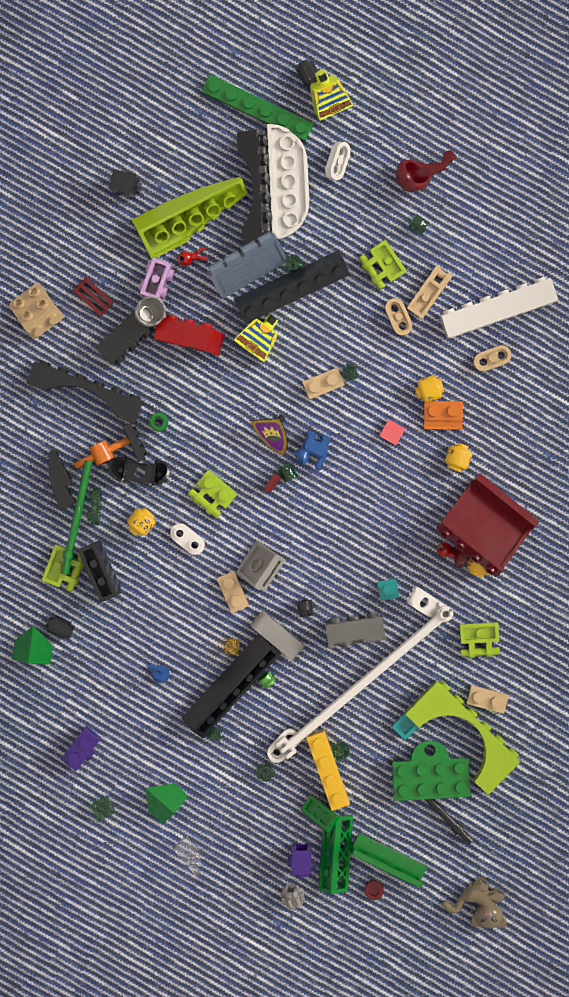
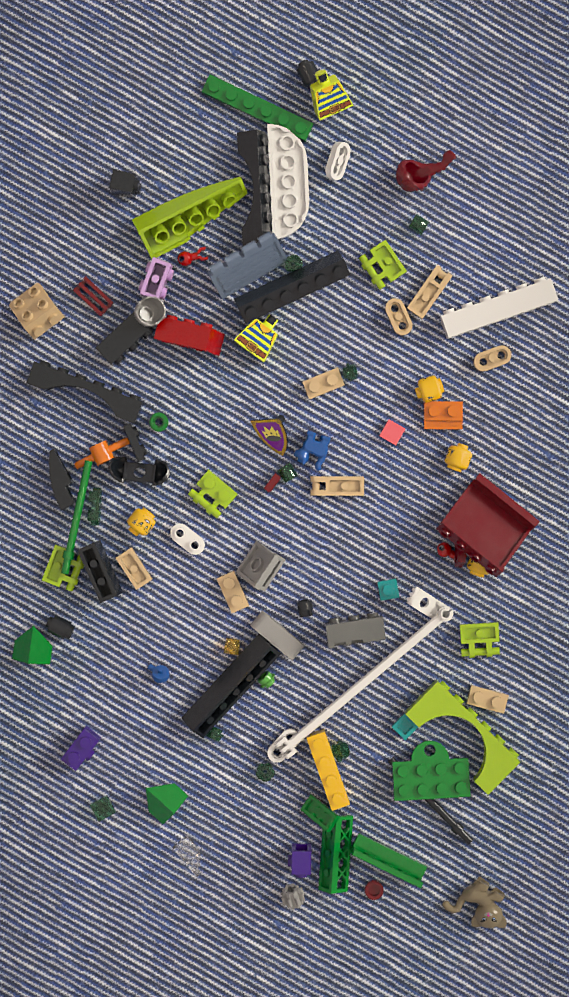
(134, 568): none -> tan plate
(337, 486): none -> tan plate

